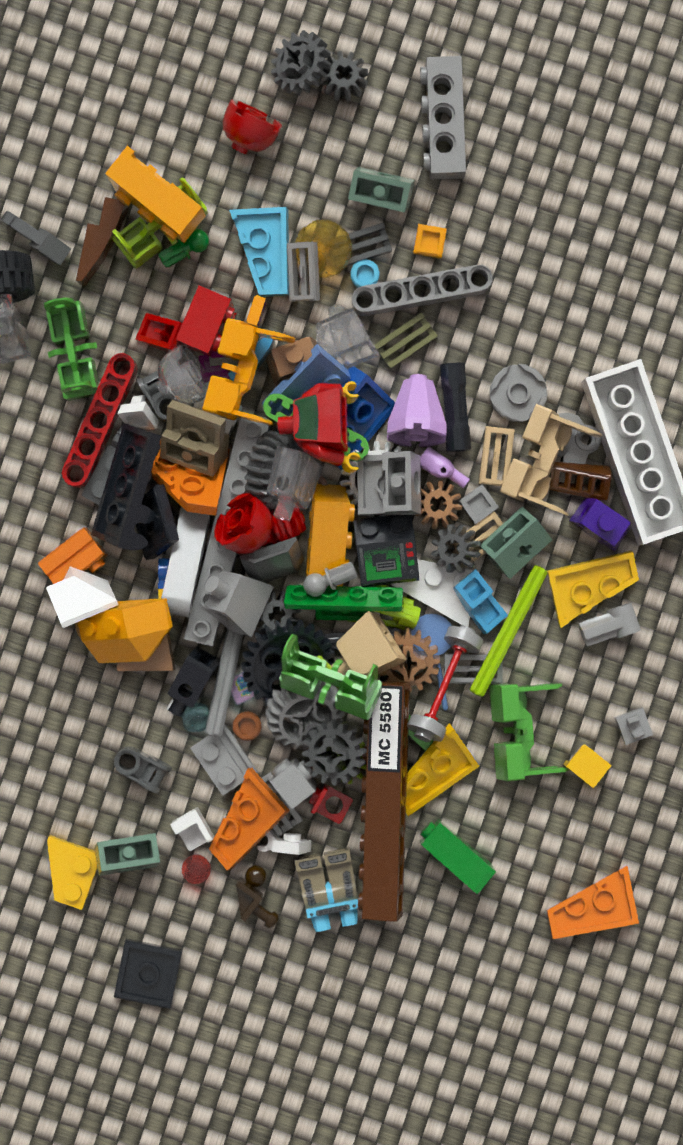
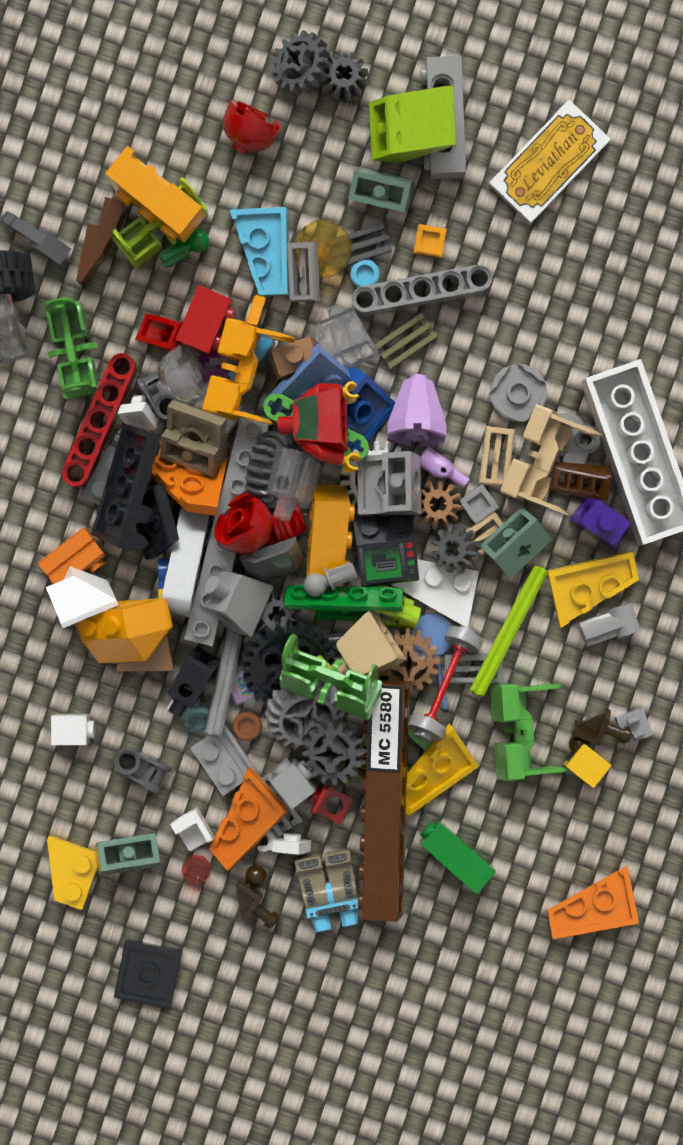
(71, 729): none -> white brick
(412, 124): none -> lime slope
(455, 407): black axle -> none
(478, 602): dark azure slope -> none
(549, 161): none -> tile
(593, 730): none -> dark brown piece

